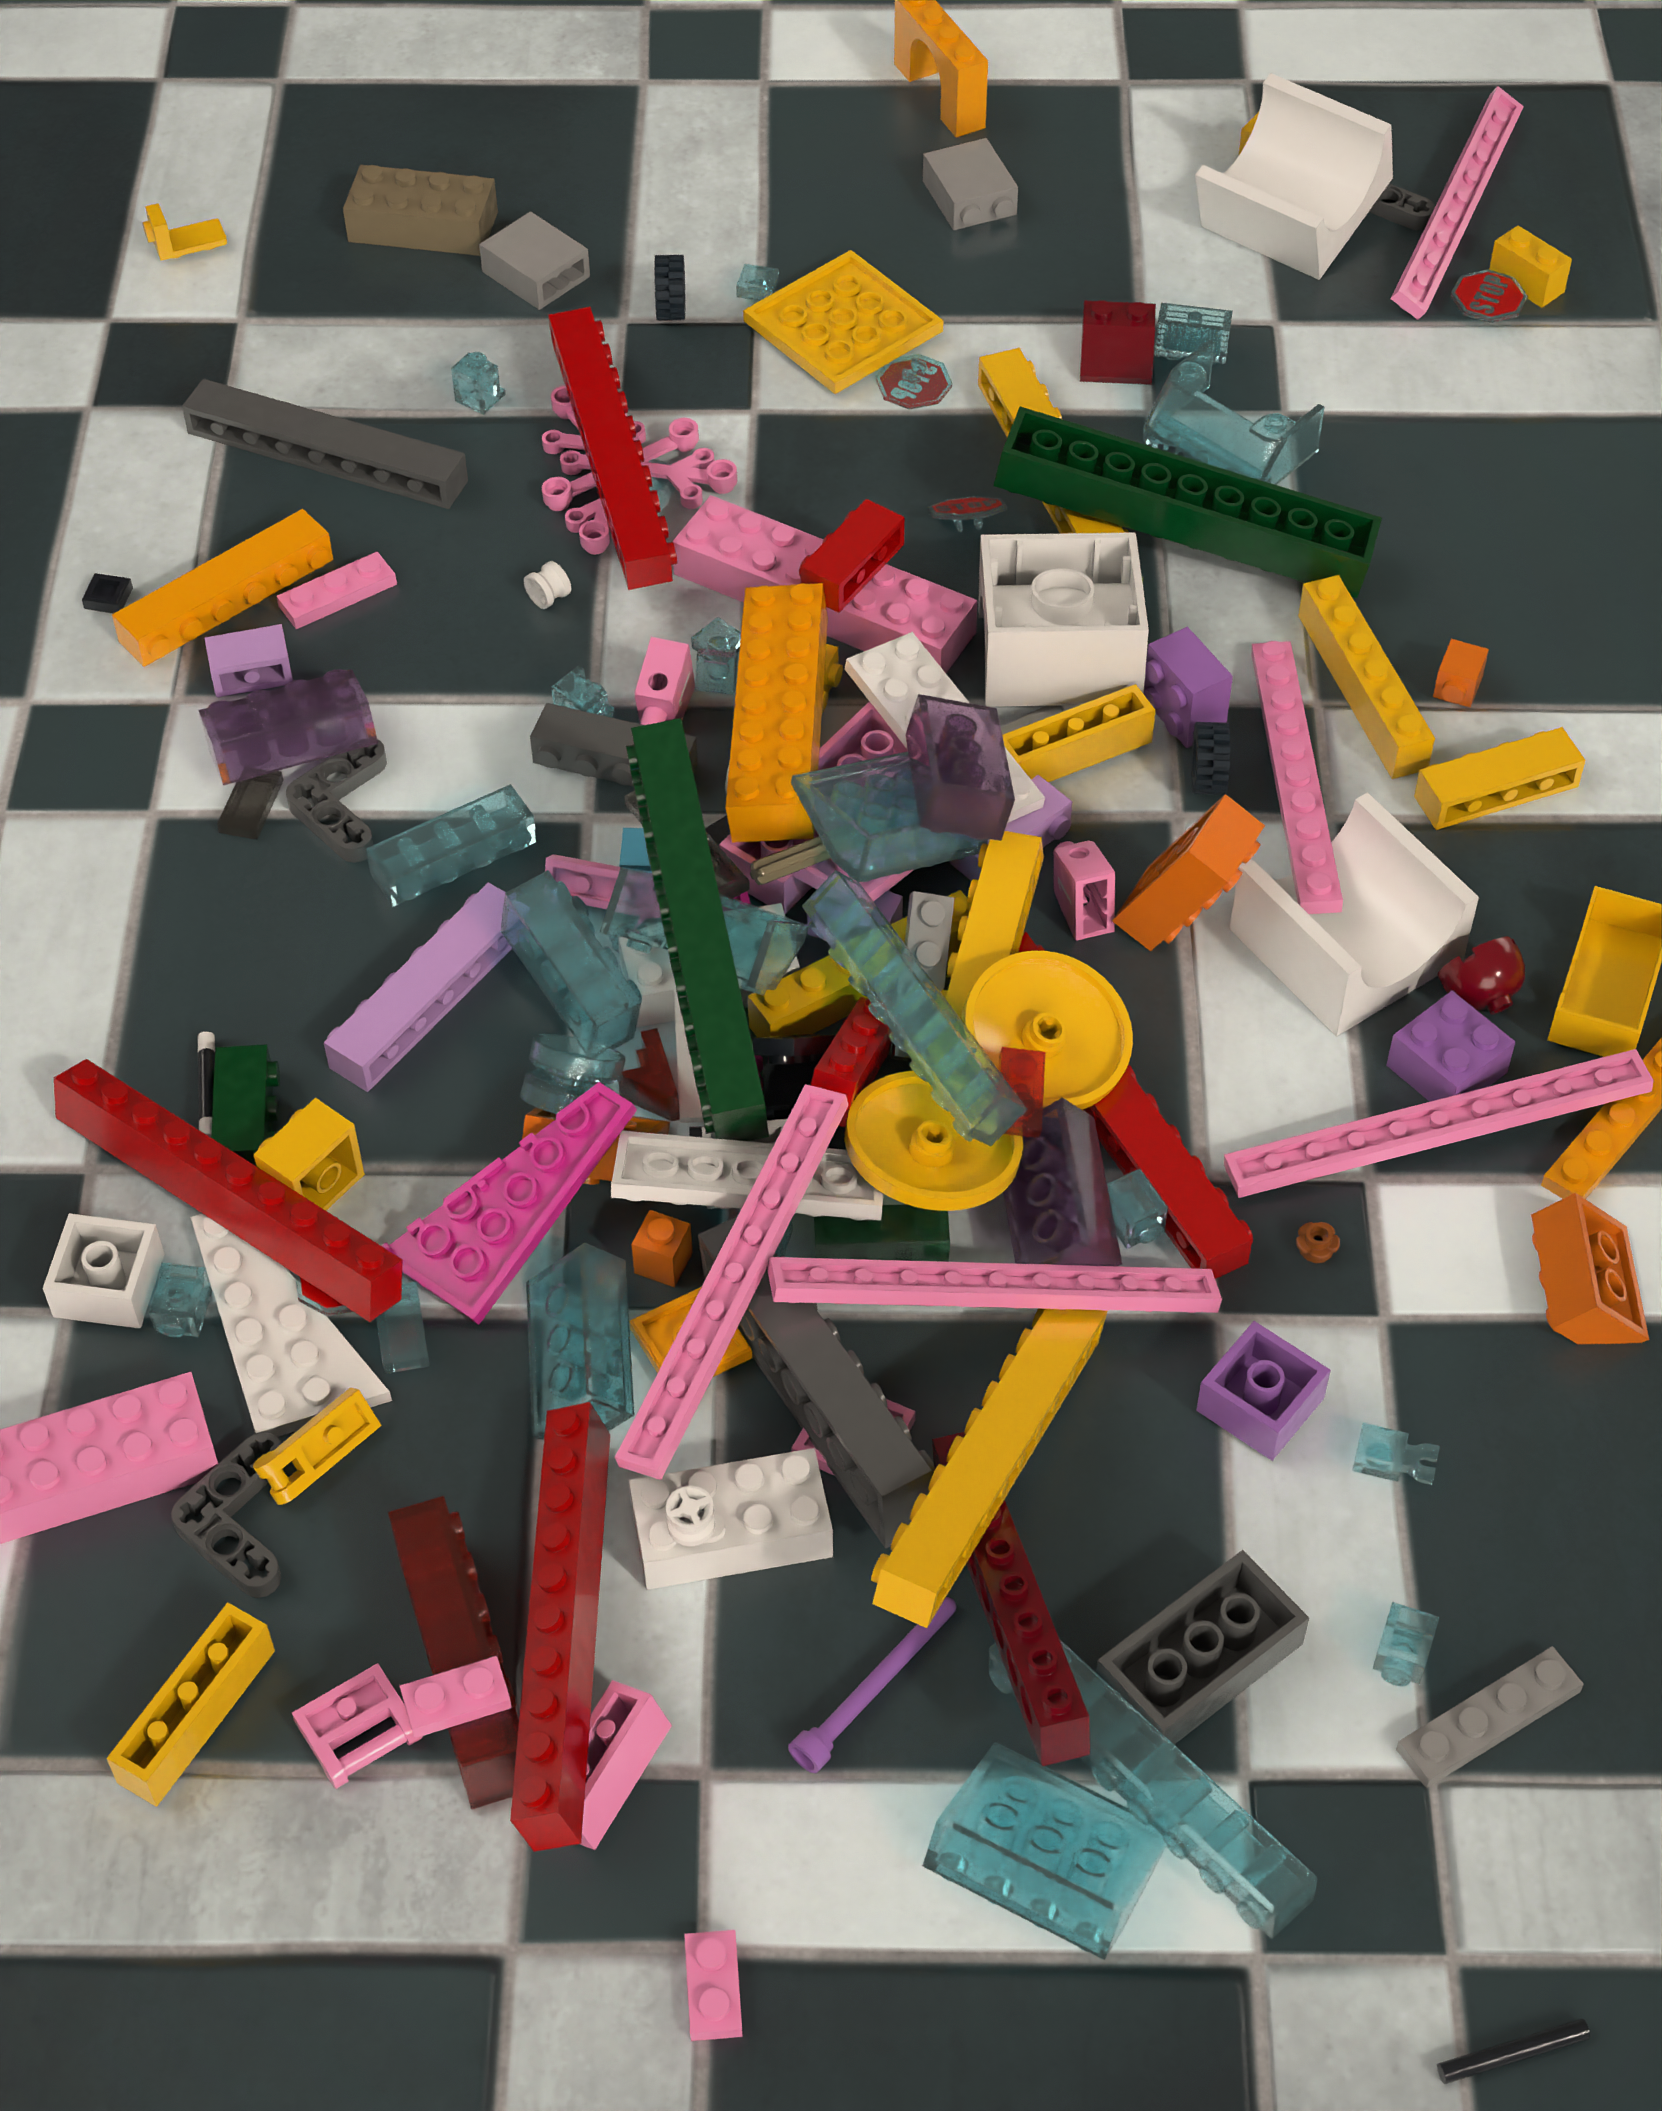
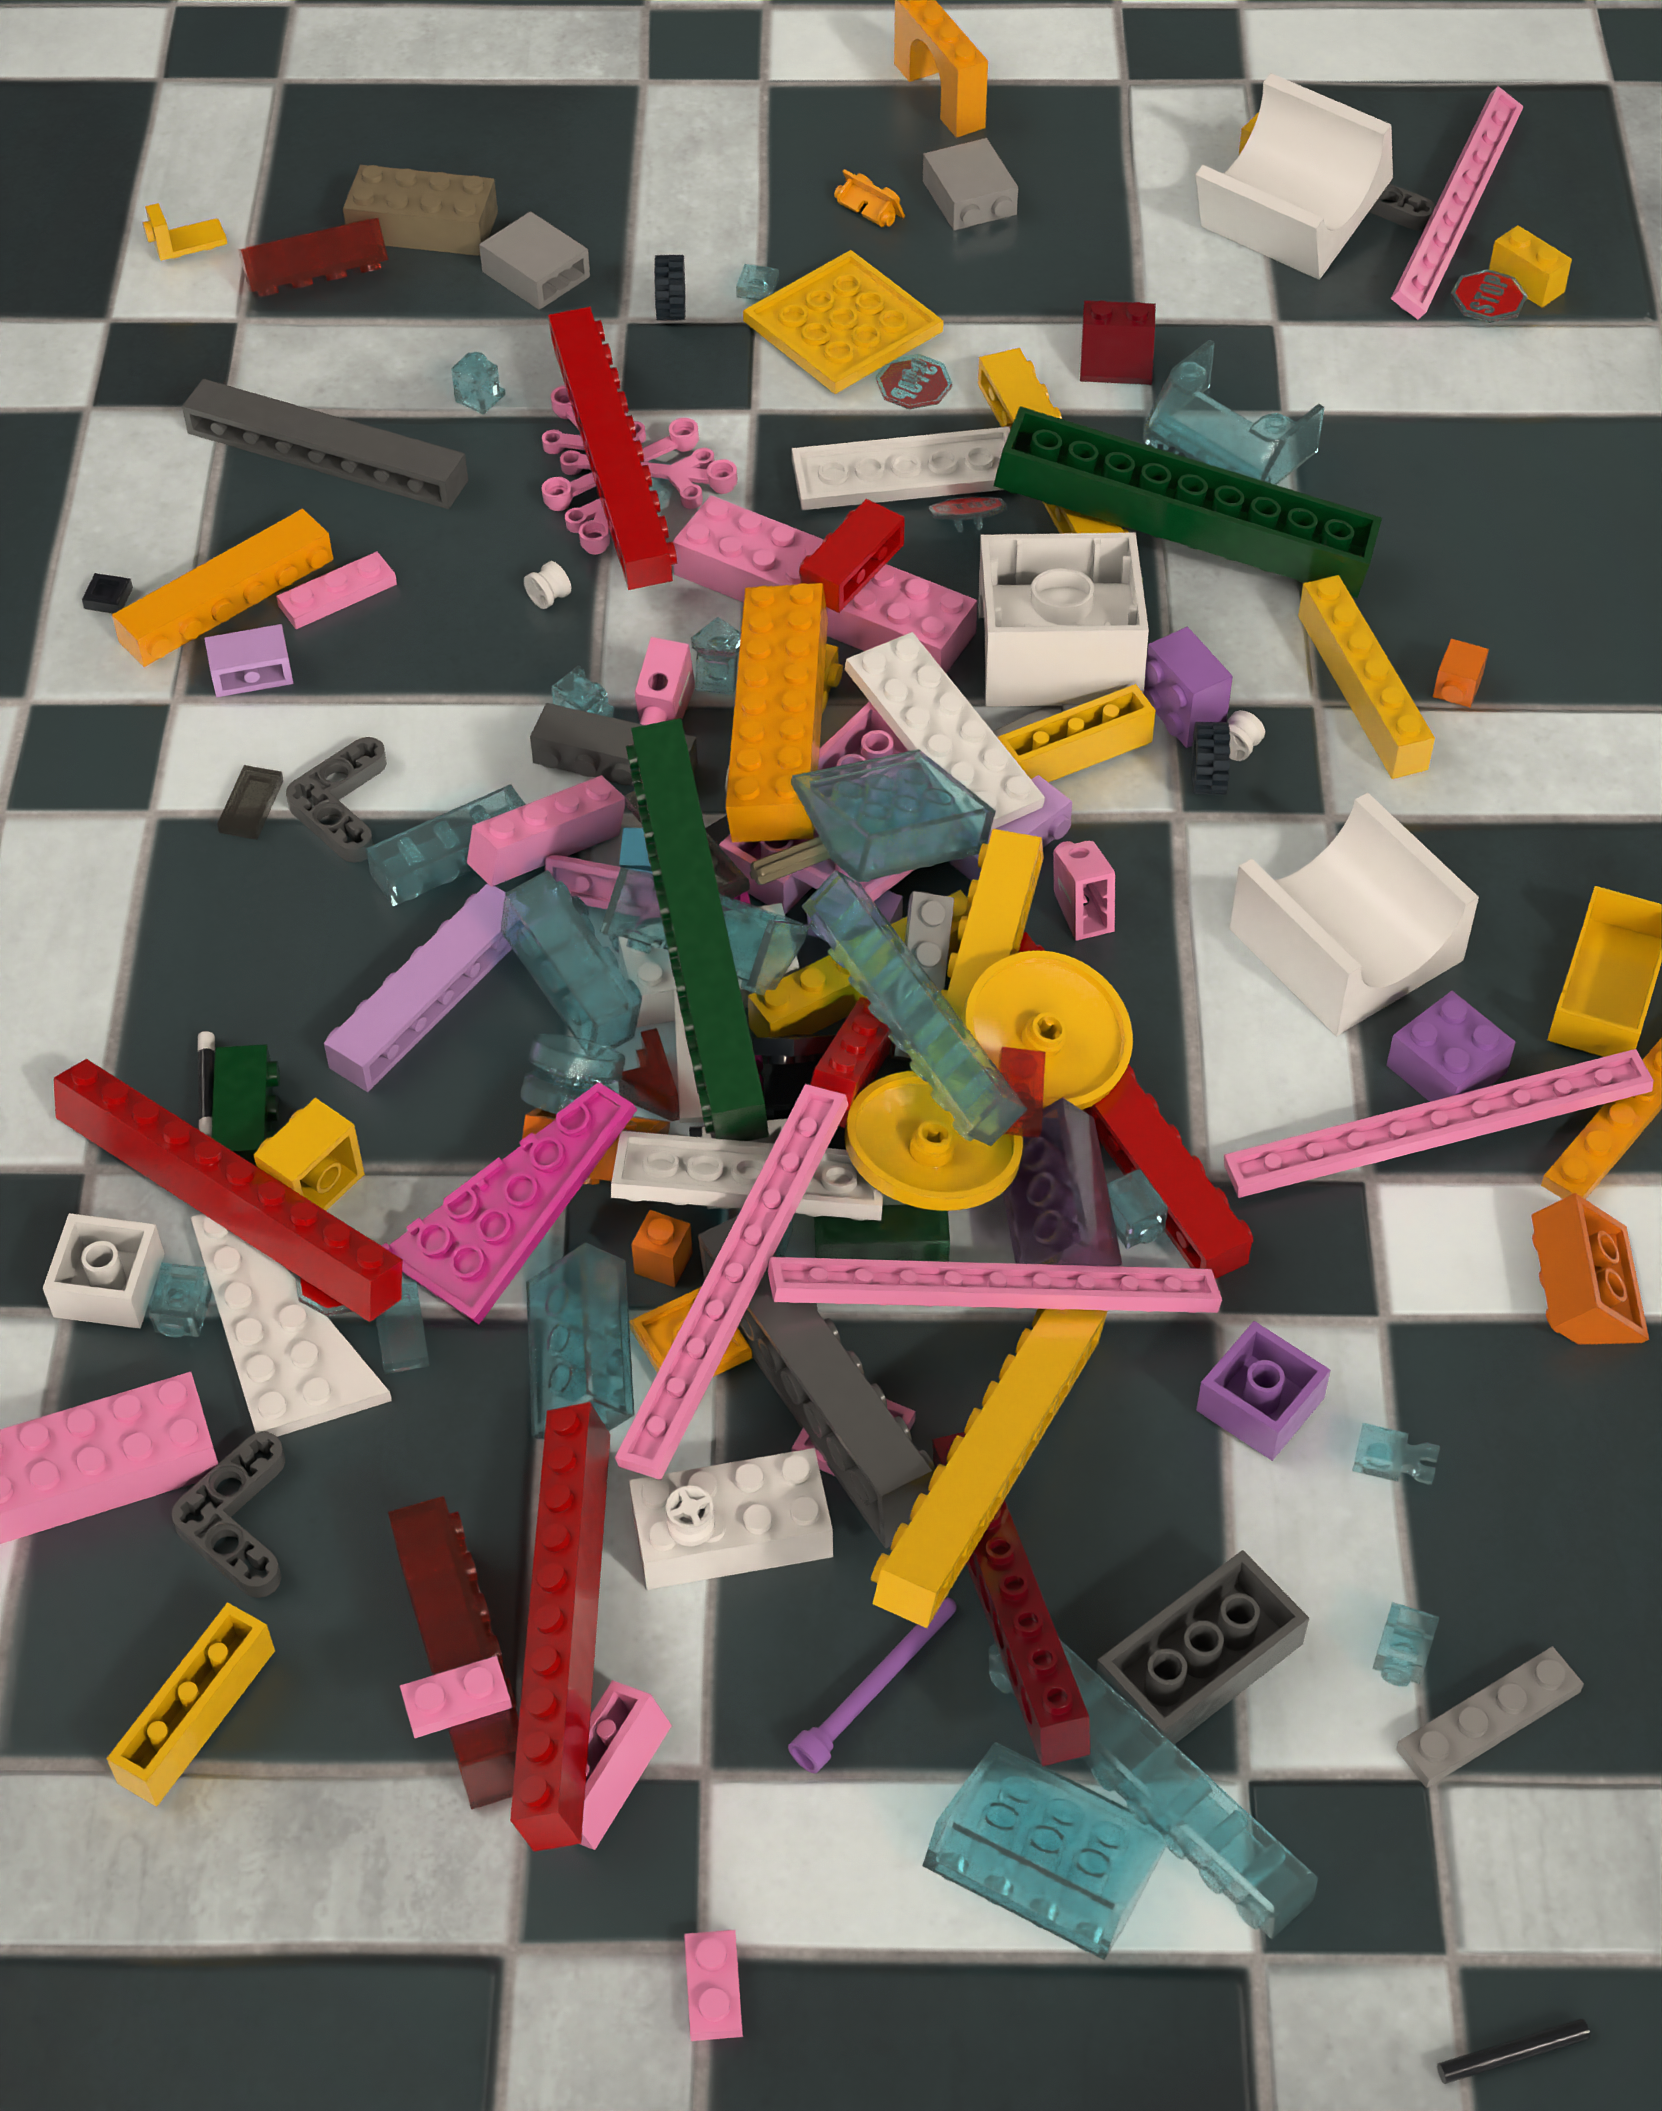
(288, 726): clear purple brick -> none
(313, 255): none -> clear red brick
(317, 1445): yellow plate -> none
(348, 1713): bright pink plate -> none
(549, 826): none -> bright pink brick
(860, 190): none -> light orange hinge
(898, 468): none -> white plate
(959, 768): brick -> none
(1186, 328): clear light blue brick -> none
(1190, 874): orange brick -> none
(1244, 733): none -> white wheel
(1296, 779): bright pink plate -> none
(1315, 1250): dark orange plate -> none
(1487, 976): dark red cylinder -> none
(1499, 778): yellow brick -> none

